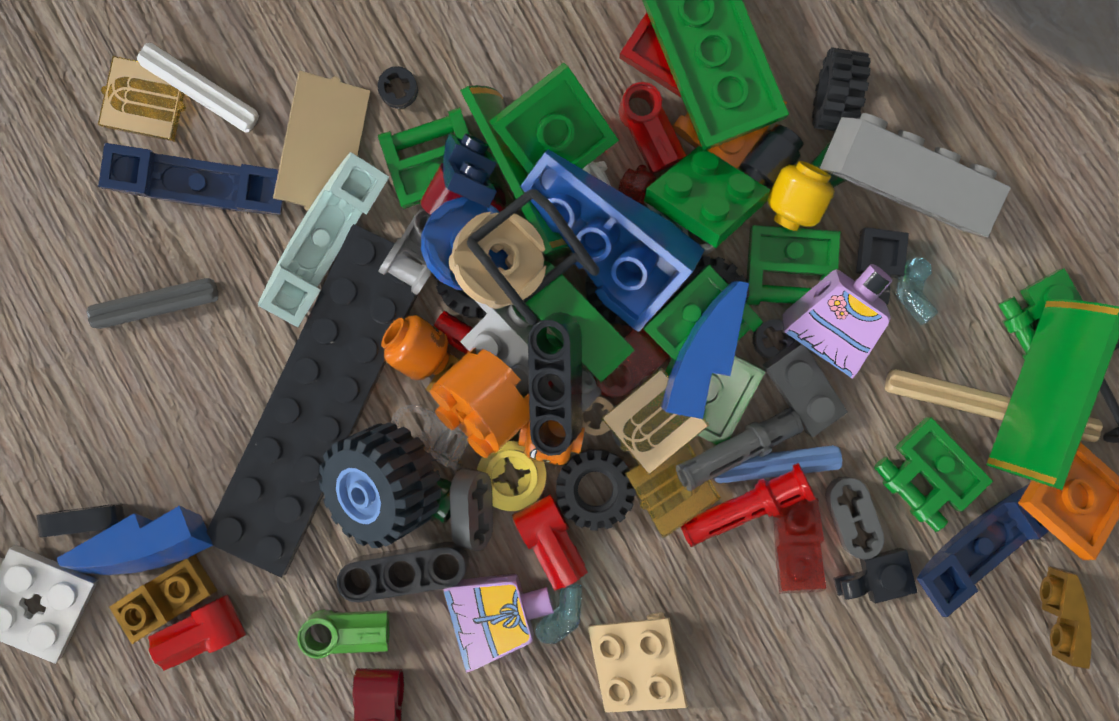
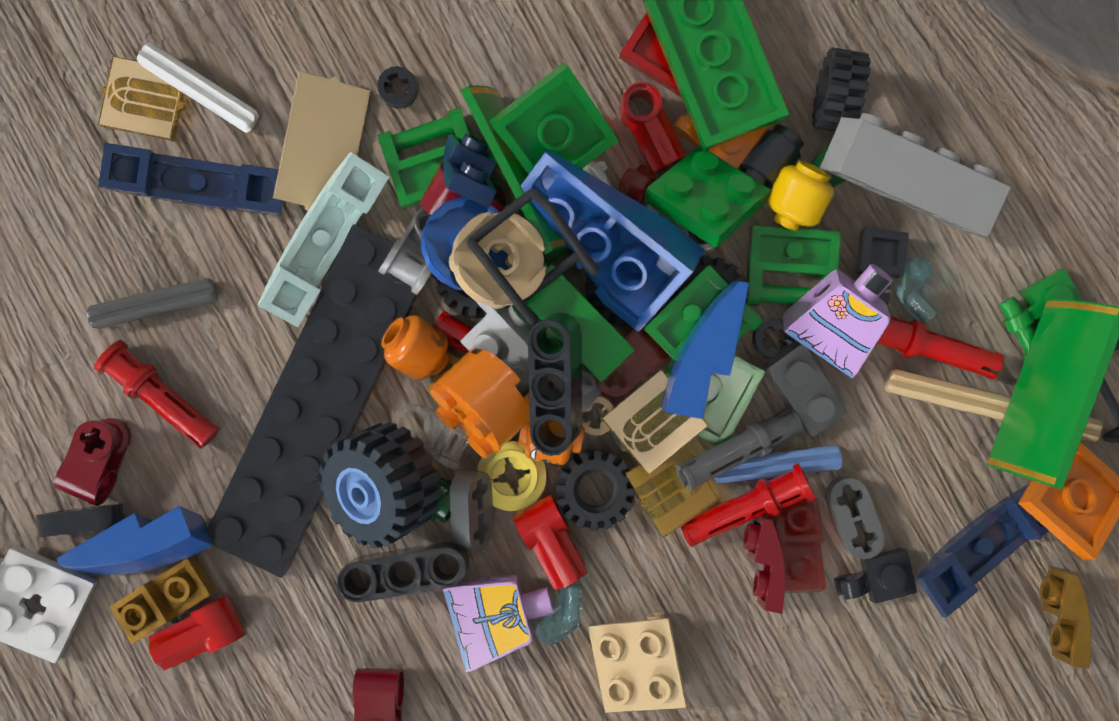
(91, 467): none -> dark red piece
(143, 383): none -> red pin
(349, 630): bright green piece -> none
(764, 548): none -> dark red slope
(914, 339): none -> red pin
(942, 464): green plate -> none

